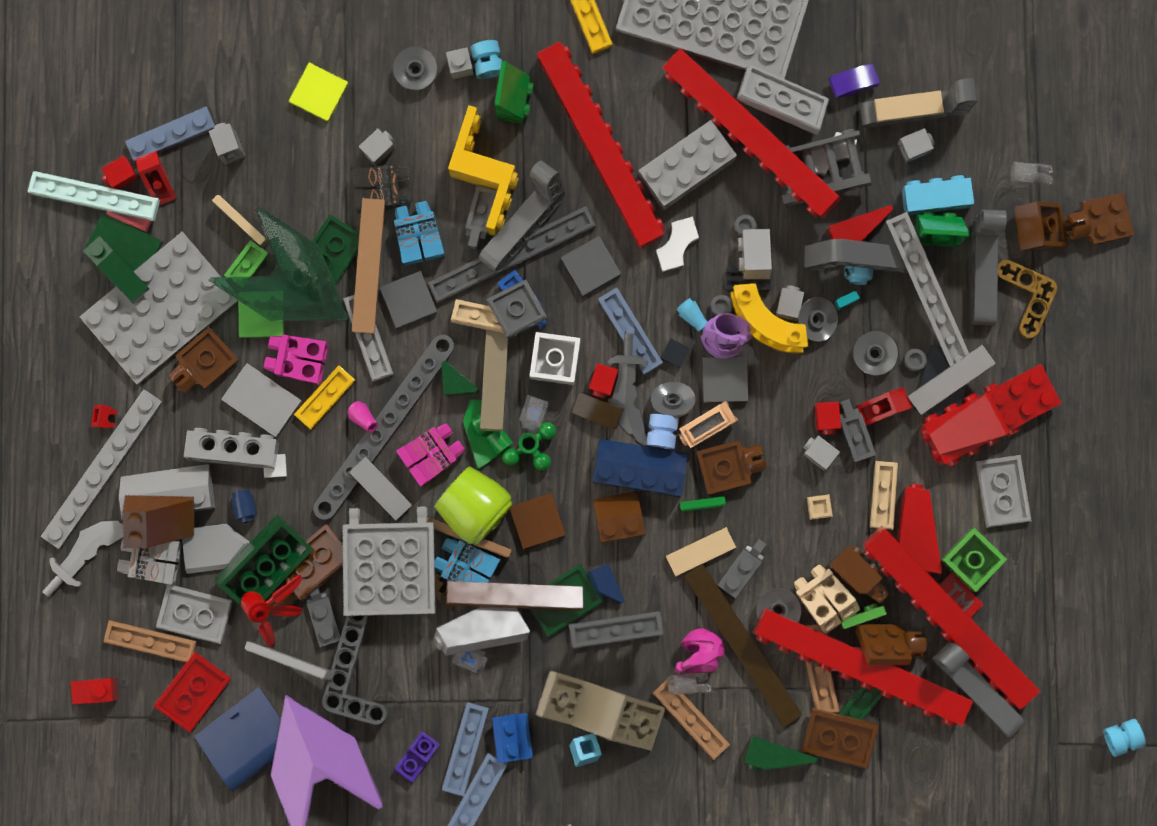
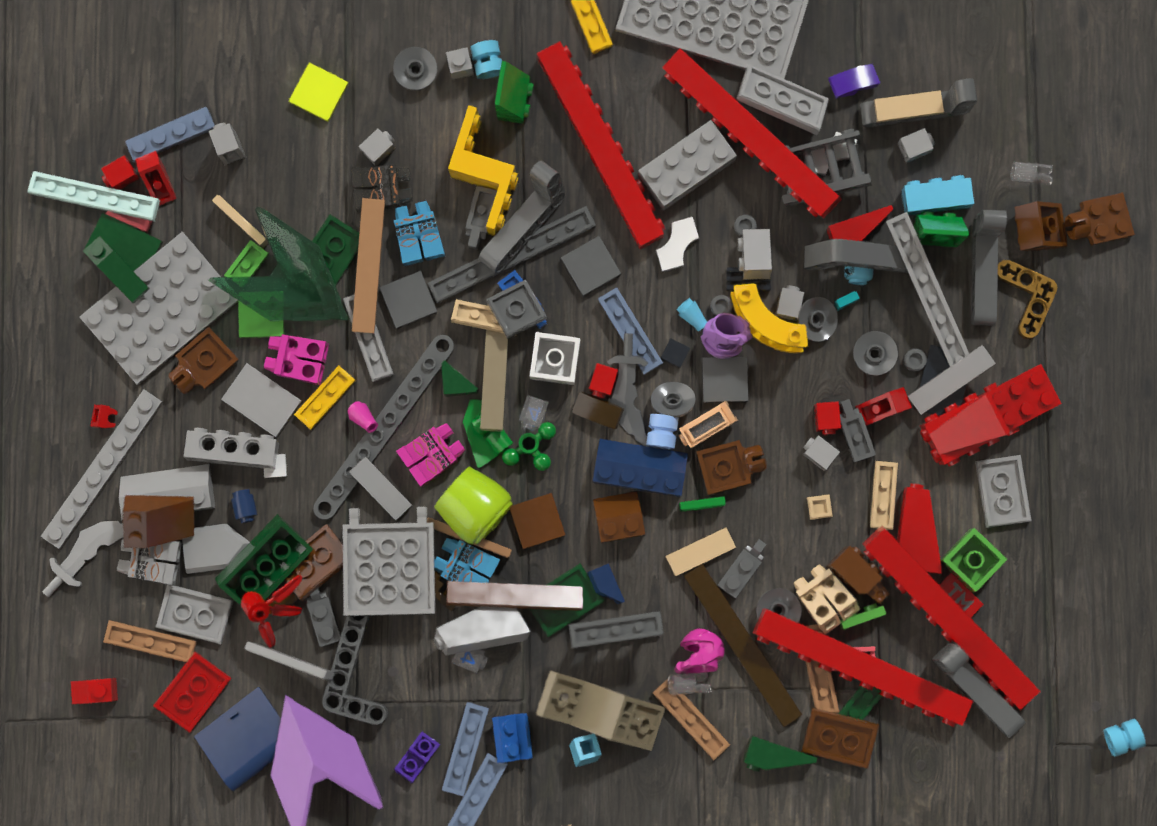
(890, 644): reddish brown plate -> none

